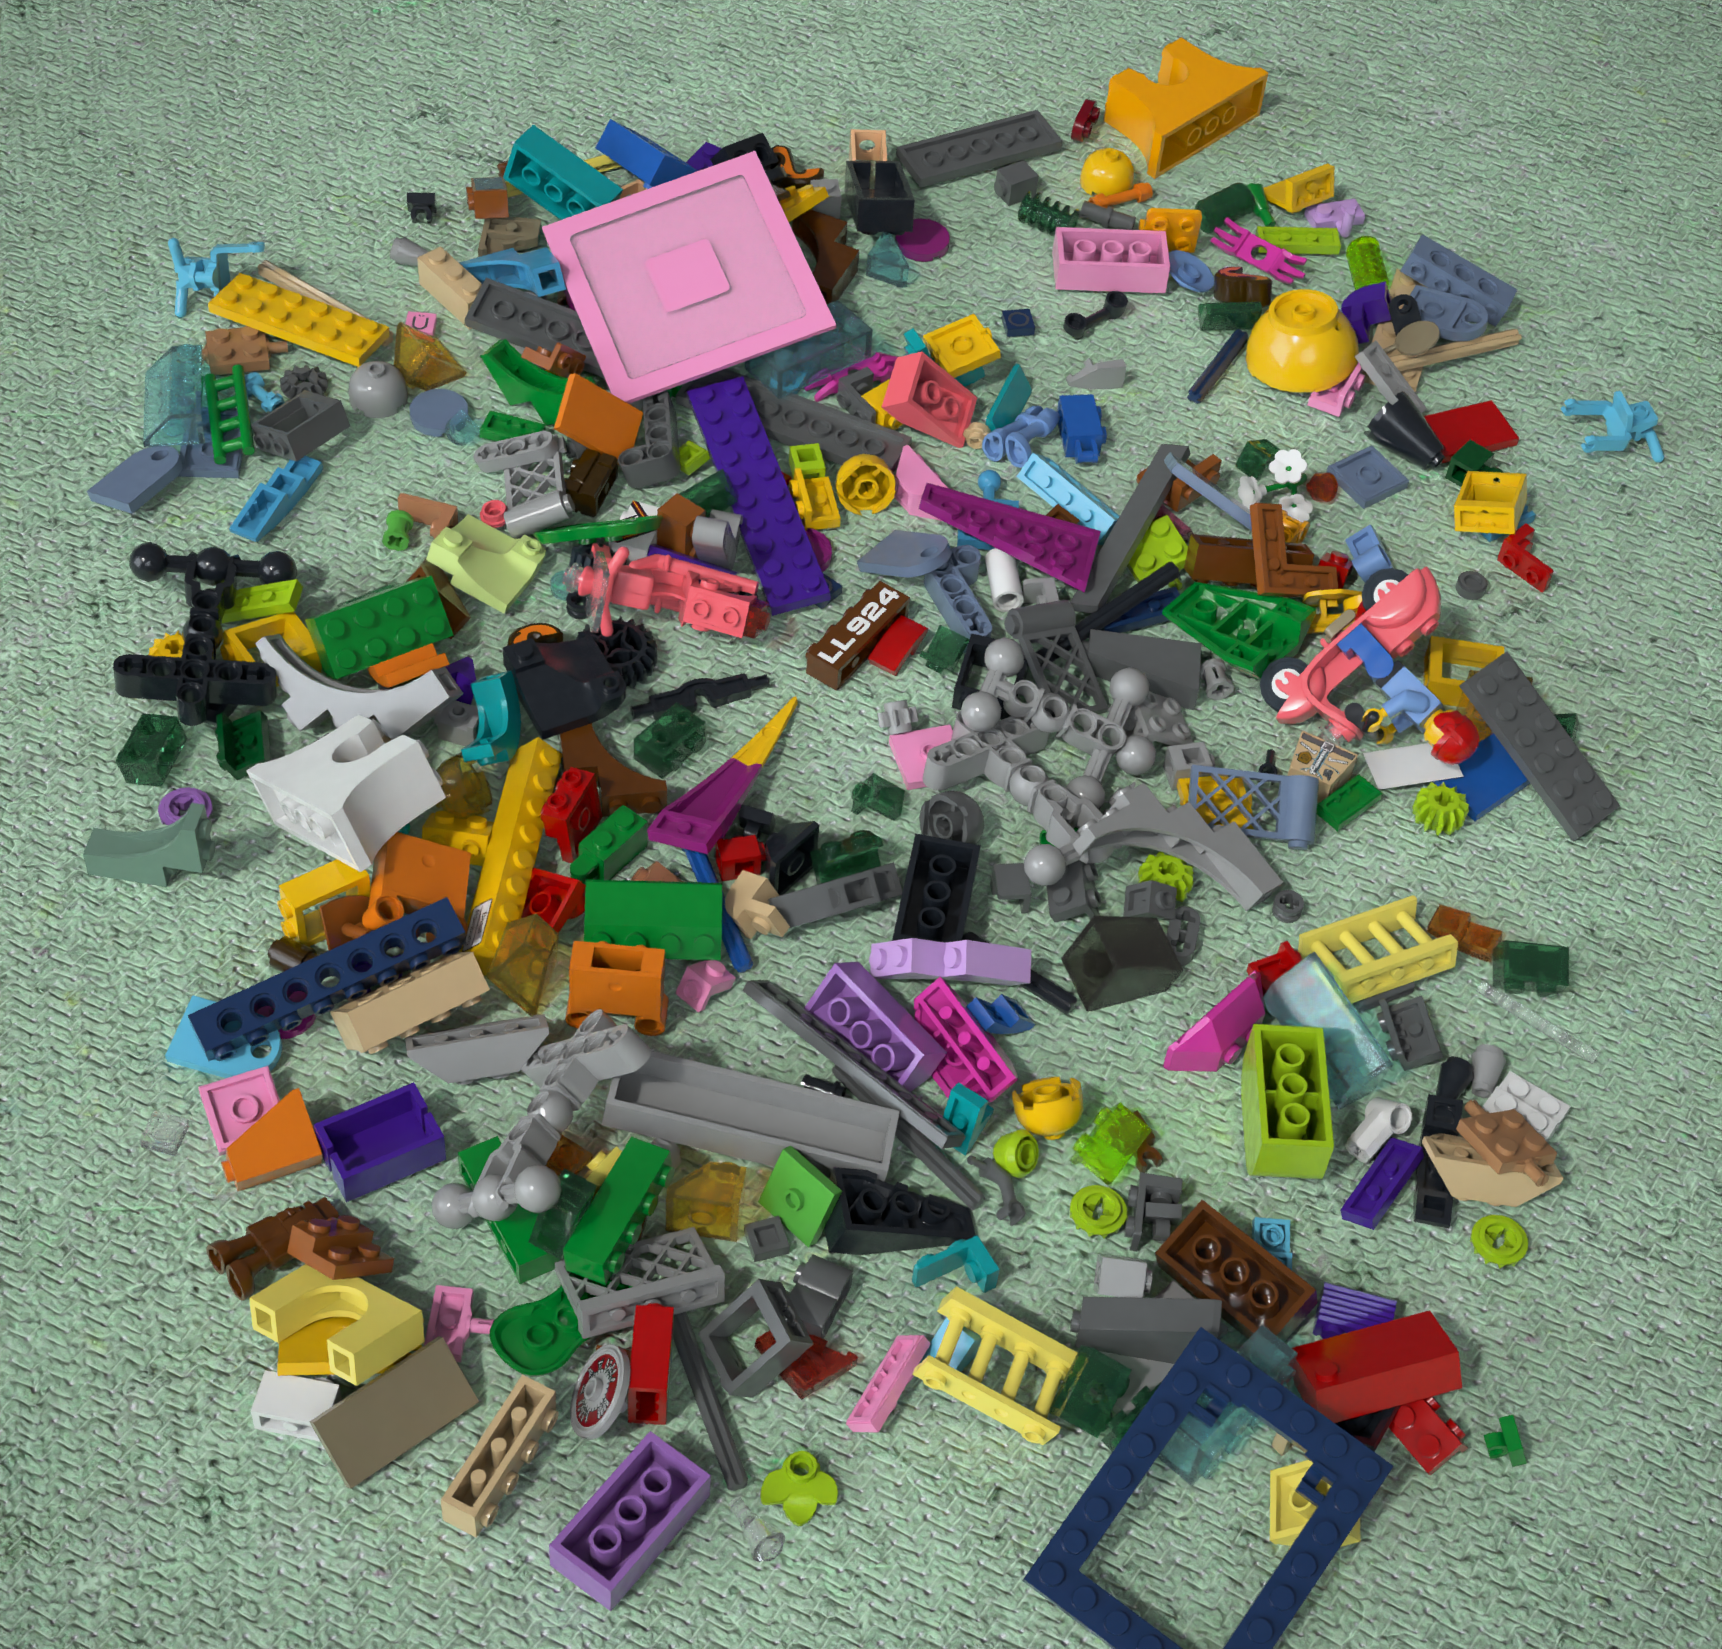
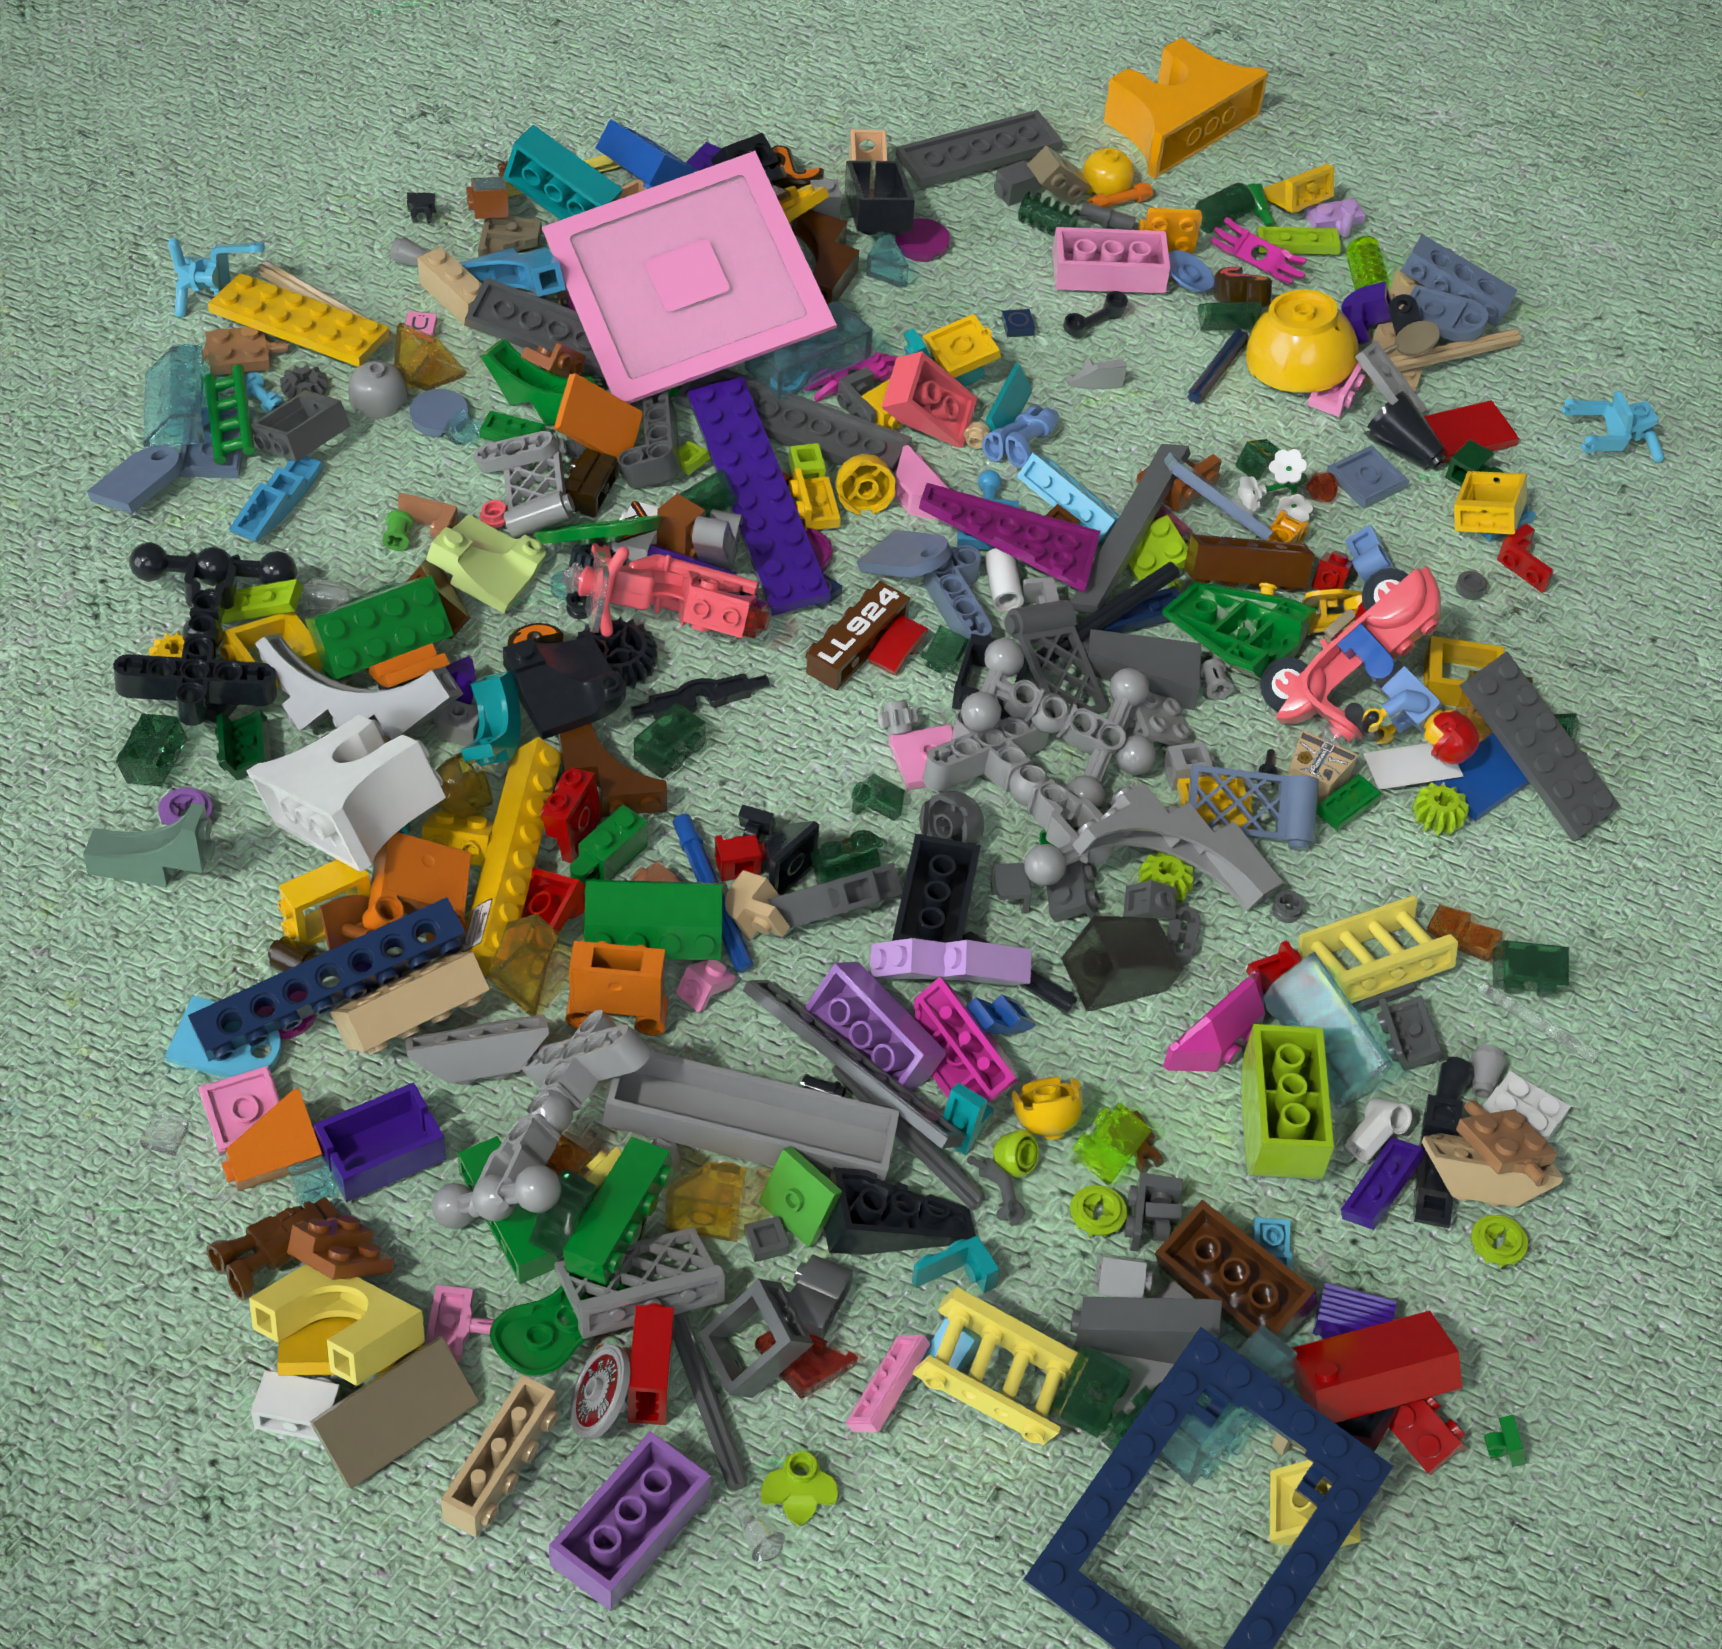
(311, 1180): none -> clear light blue tile
(324, 594): none -> clear brick
(710, 807): magenta plate -> none
(1058, 175): none -> dark tan brick
(1081, 427): blue brick -> none
(1084, 120): dark red plate -> none
(1273, 573): dark orange plate -> none

